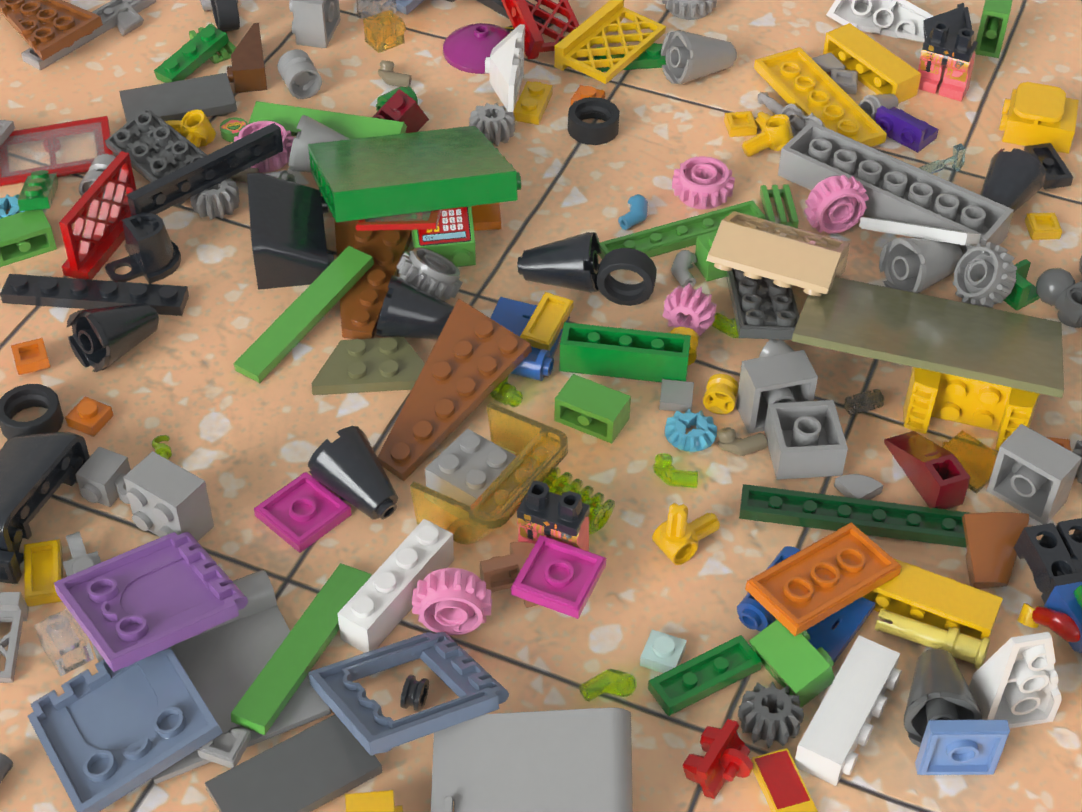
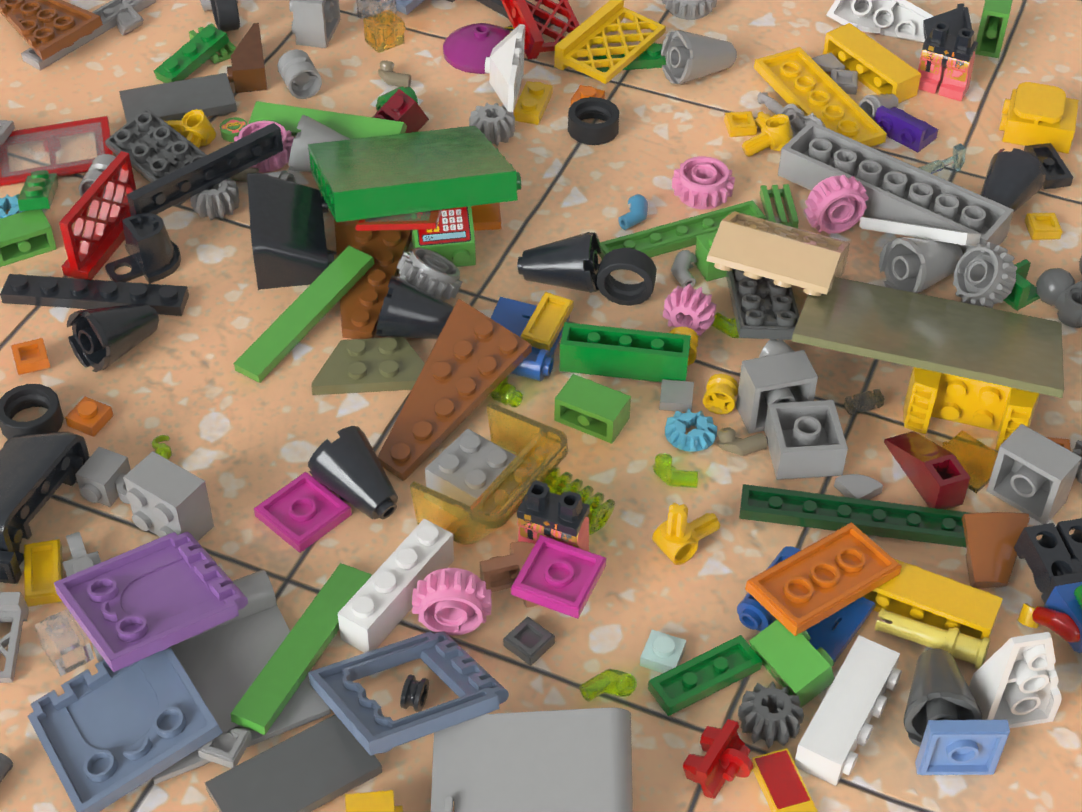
(529, 641): none -> dark grey tile

